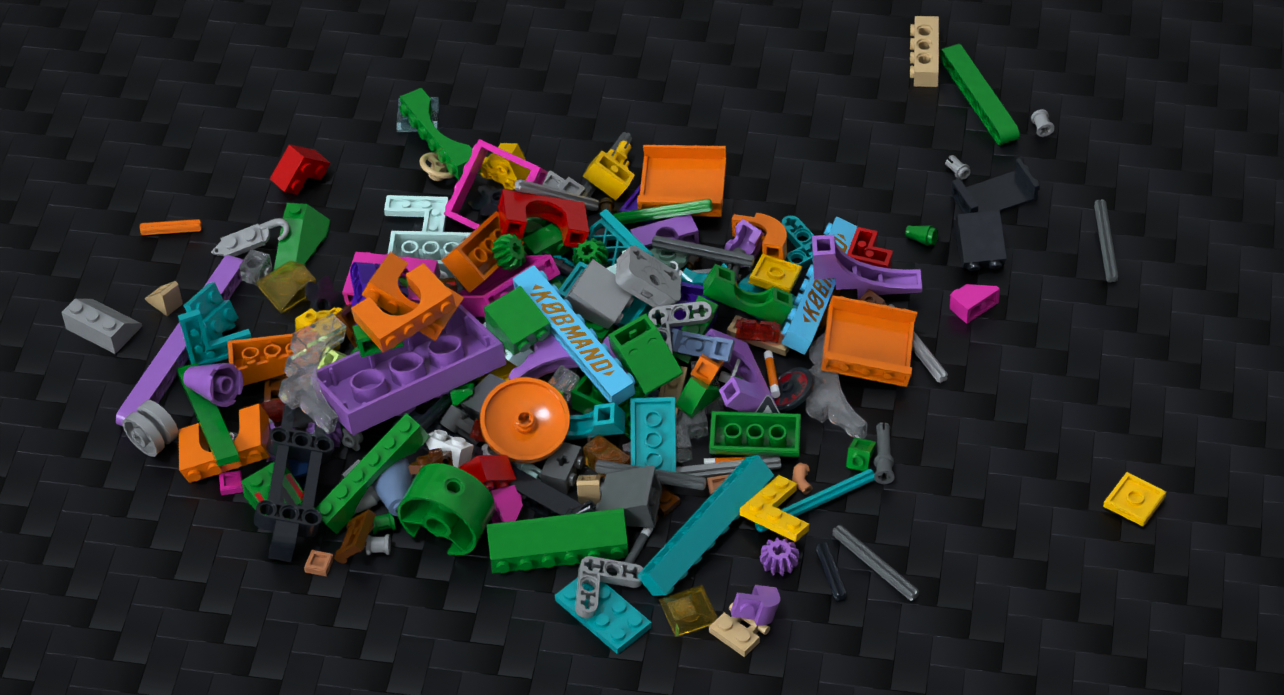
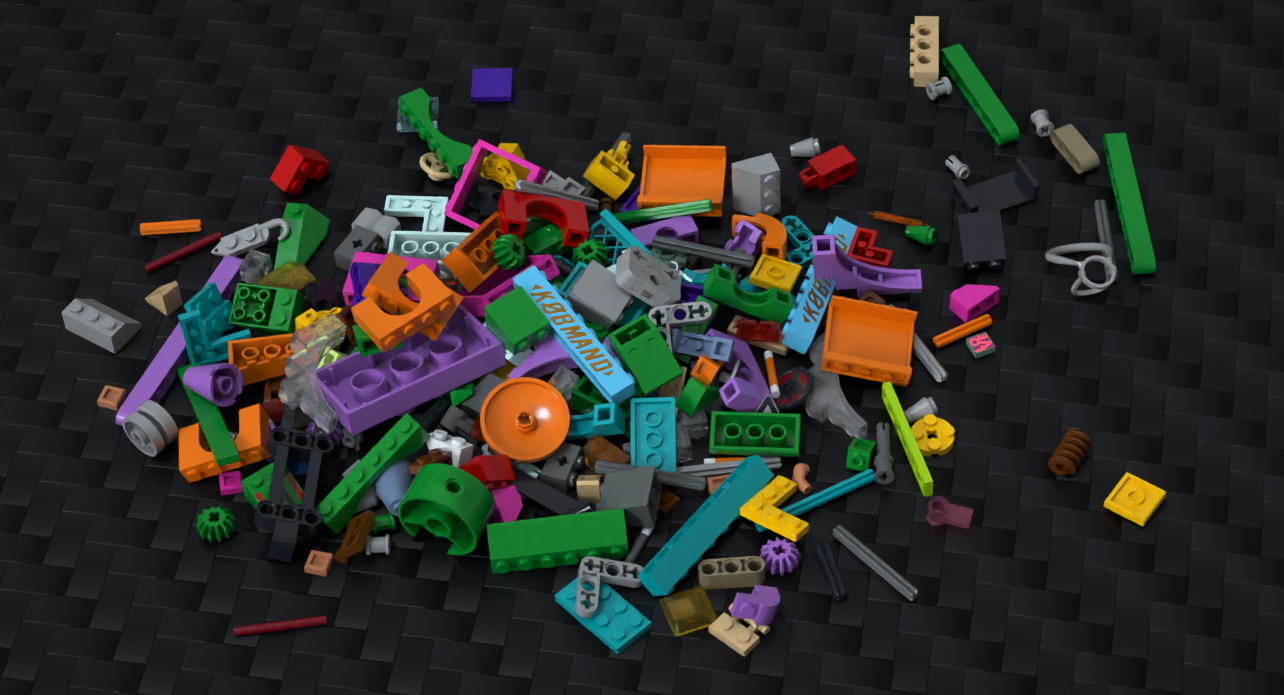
(111, 397): none -> nougat tile
(182, 252): none -> dark red bar
(216, 523): none -> green gear
(266, 308): none -> green slope
(280, 625): none -> dark red bar
(357, 241): none -> dark grey brick
(376, 222): none -> light grey brick
(492, 85): none -> dark purple tile
(731, 572): none -> dark tan beam
(756, 185): none -> light grey slope
(806, 148): none -> light grey cone
(829, 168): none -> red brick
(896, 218): none -> orange piece
(907, 439): none -> lime tile
(920, 410): none -> light grey cone
(933, 426): none -> yellow plate
(938, 88): none -> light grey bush
(942, 512): none -> clear pink piece
(962, 330): none -> orange axle
(980, 345): none -> tile
(1052, 256): none -> light grey animal
(1070, 452): none -> reddish brown piece
(1074, 148): none -> dark tan beam
(1129, 203): none -> green beam

